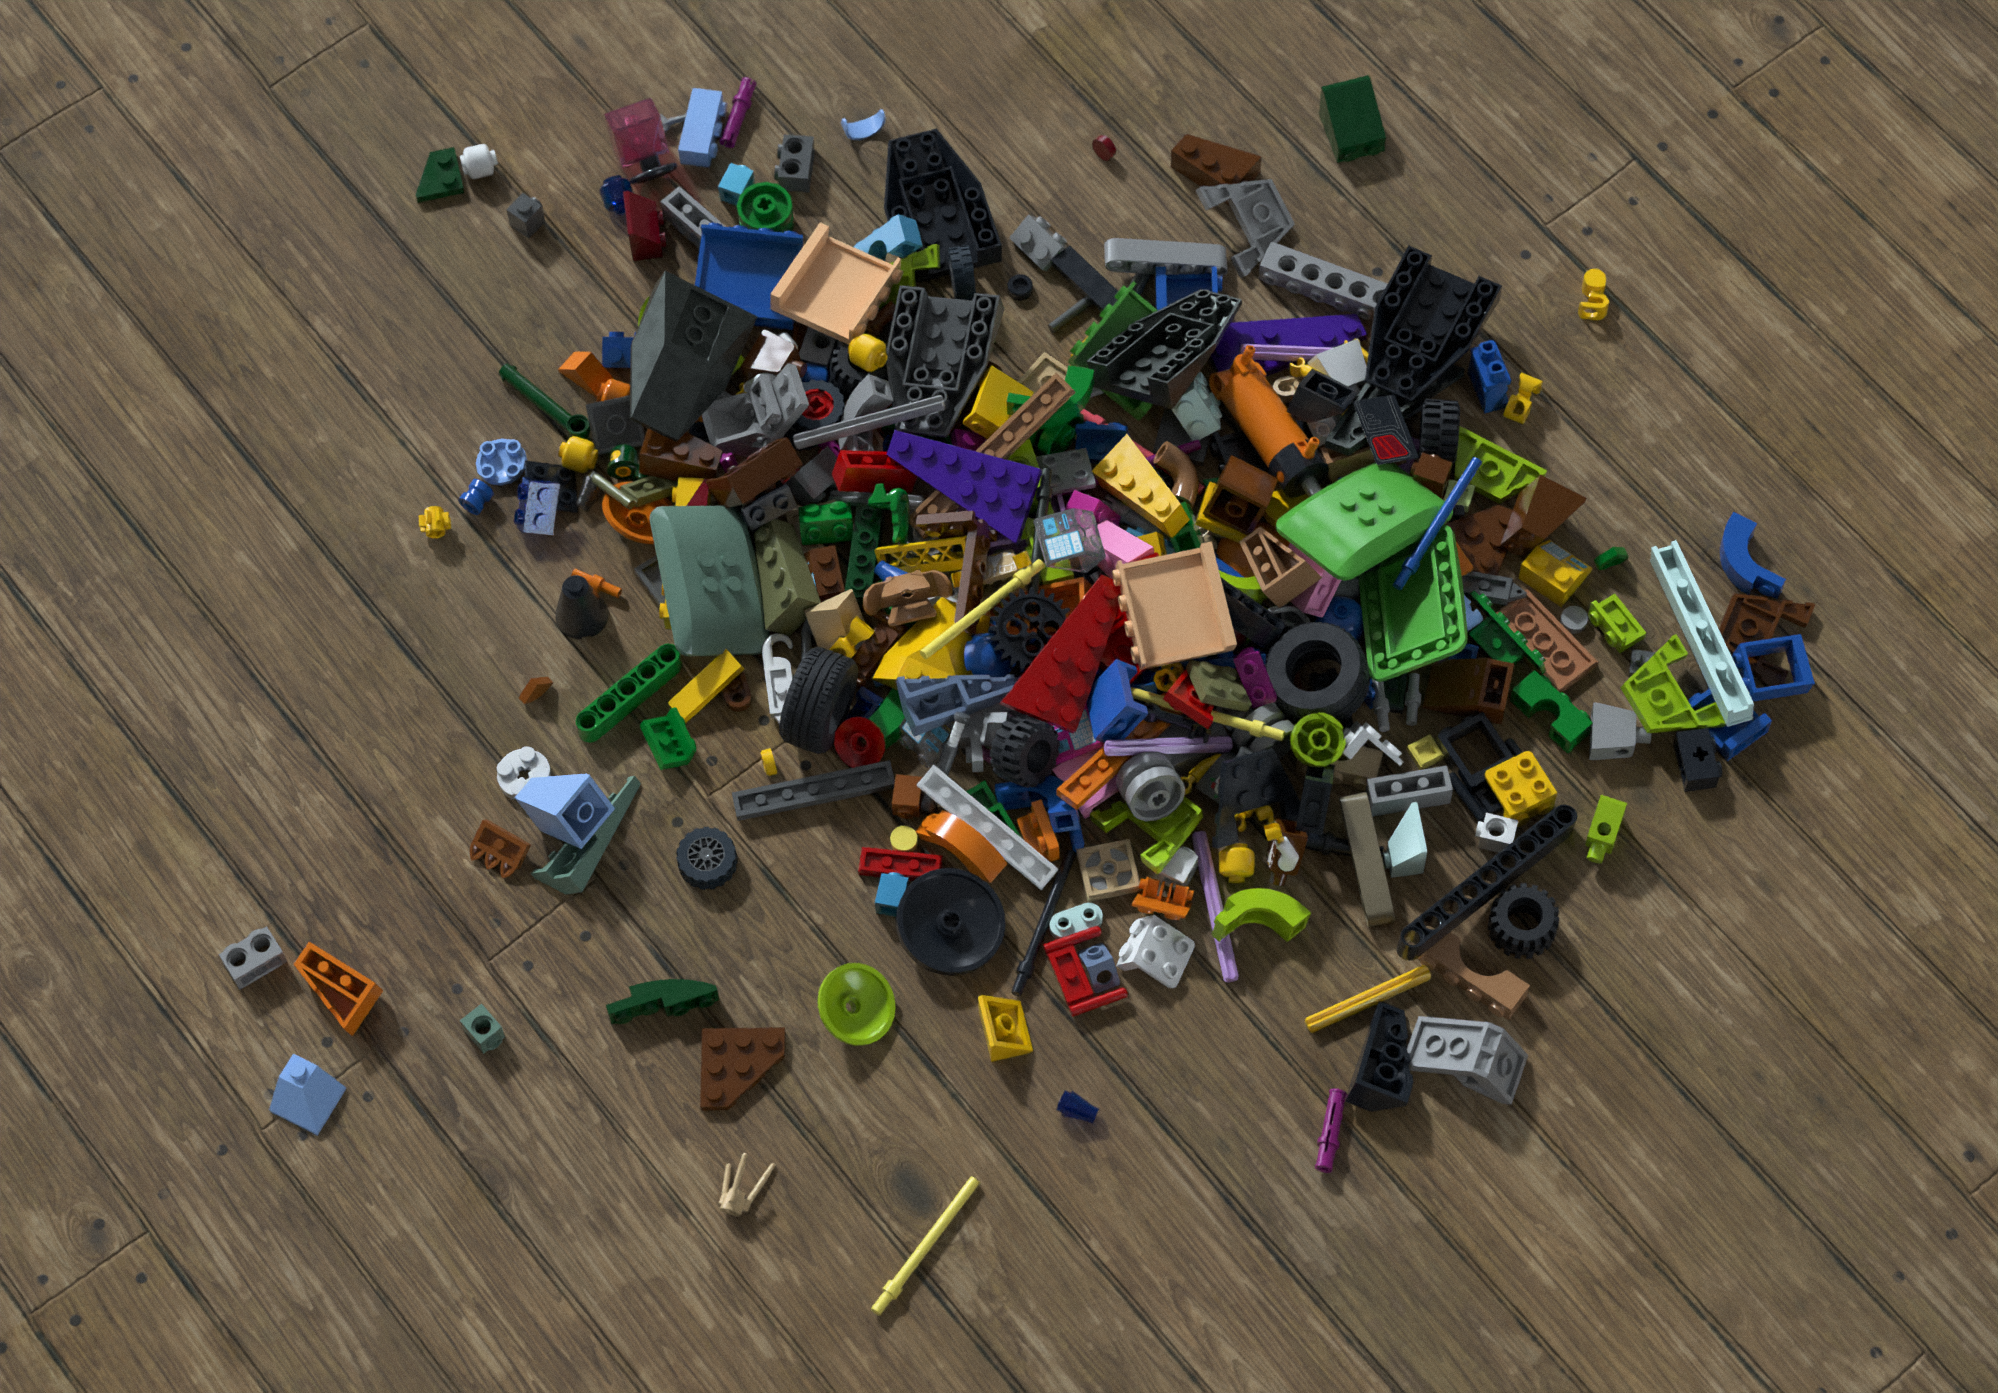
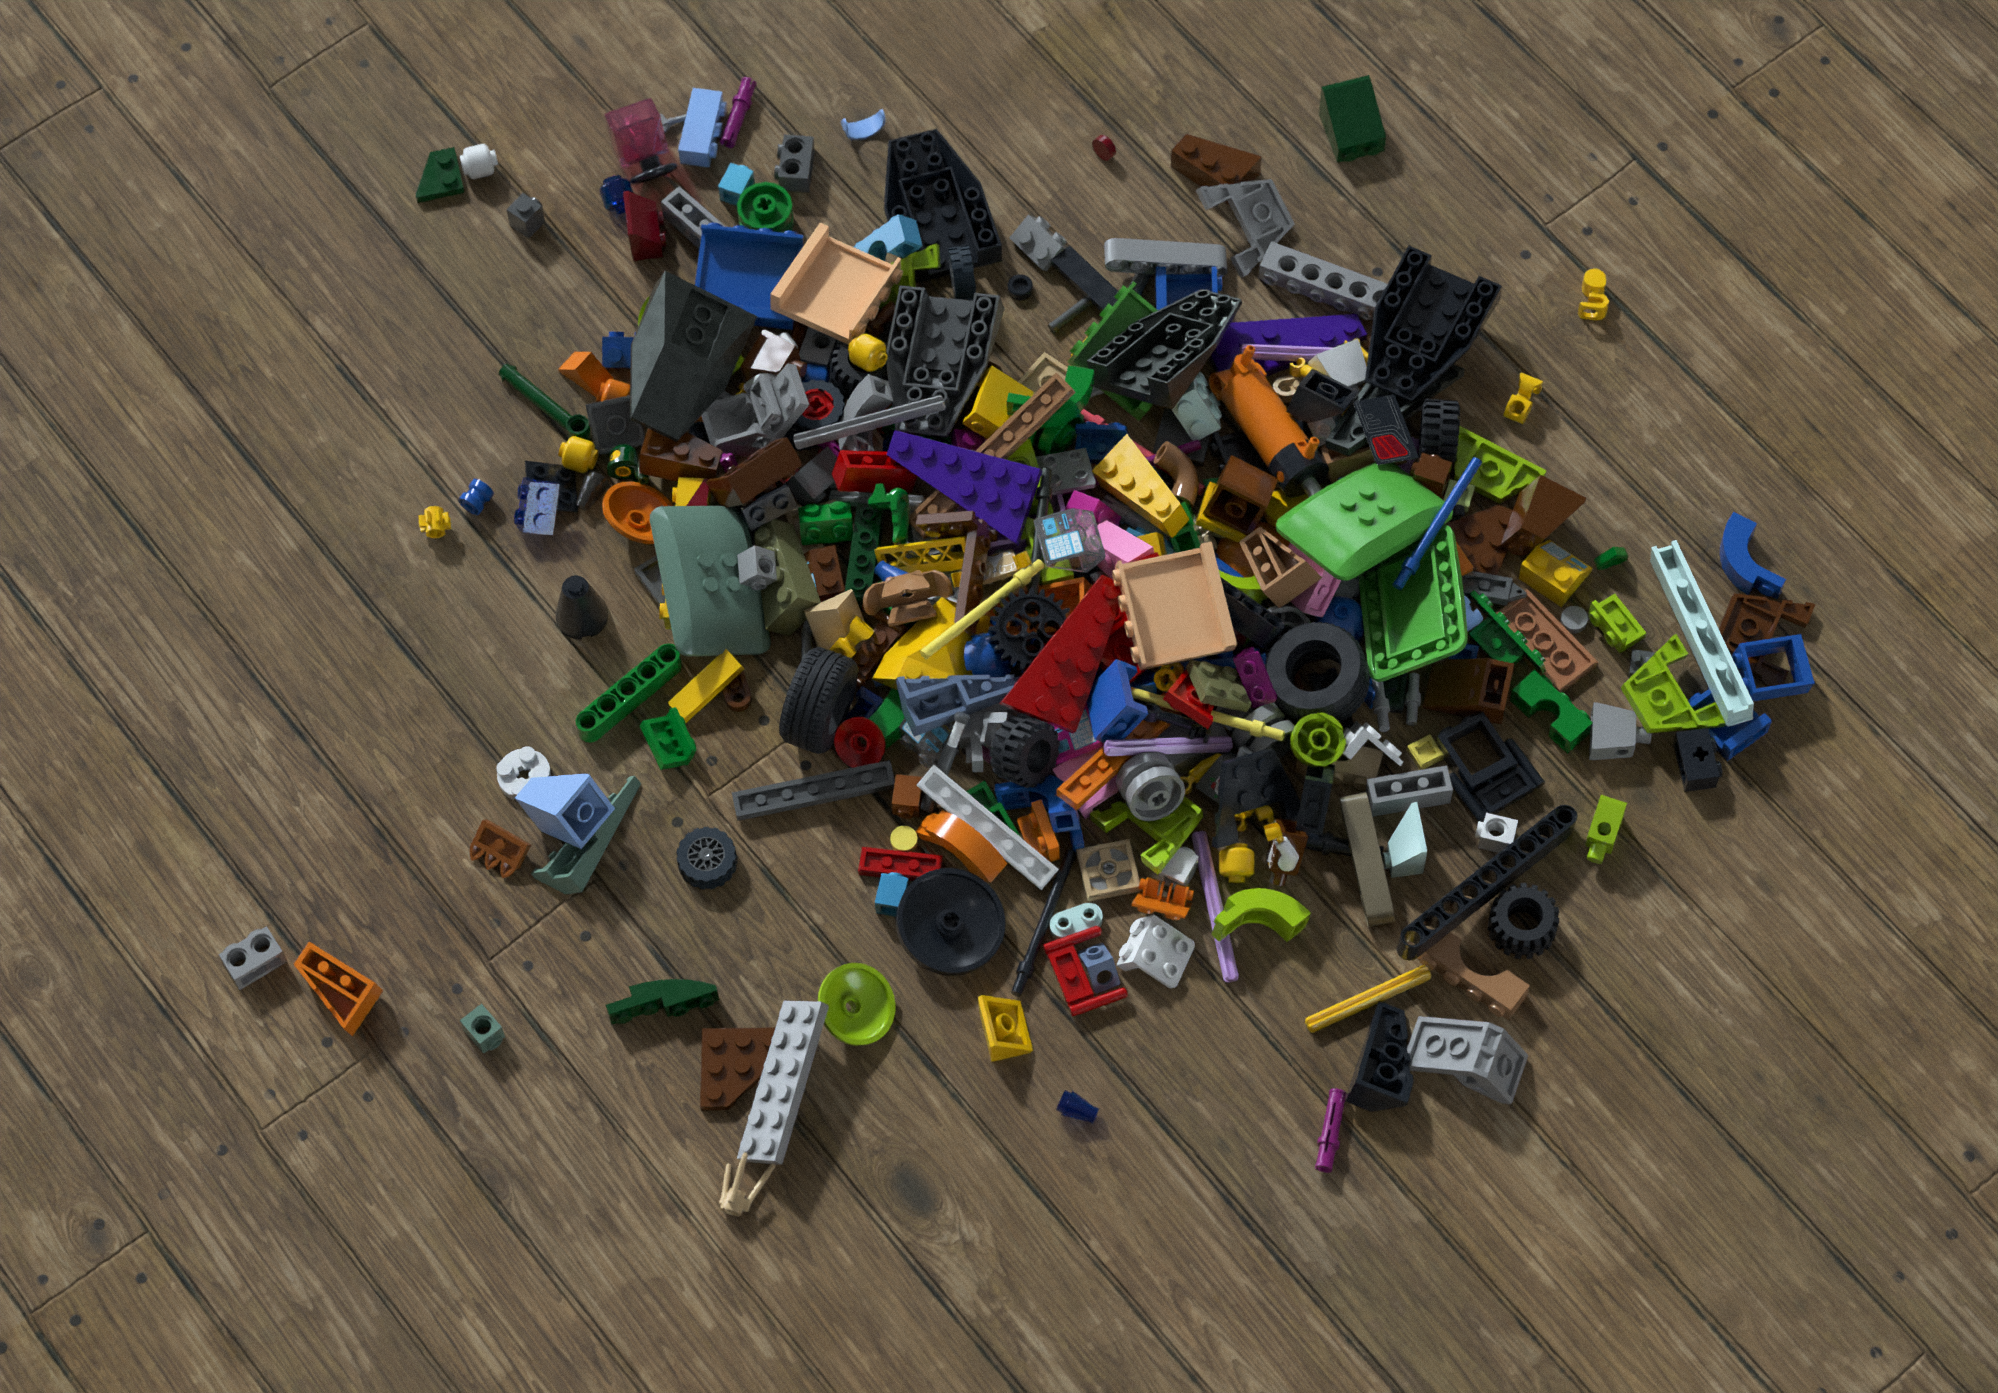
(305, 1095): light blue slope -> none
(501, 461): light blue dish -> none
(535, 688): dark orange tile -> none
(599, 583): orange bar -> none
(637, 492): olive plate -> none
(757, 567): none -> light grey brick
(768, 762): yellow tile -> none
(777, 674): white plate -> none
(783, 1081): none -> light grey plate
(893, 1287): light yellow bar -> none
(1489, 376): blue hips -> none
(1522, 787): yellow bracket -> none

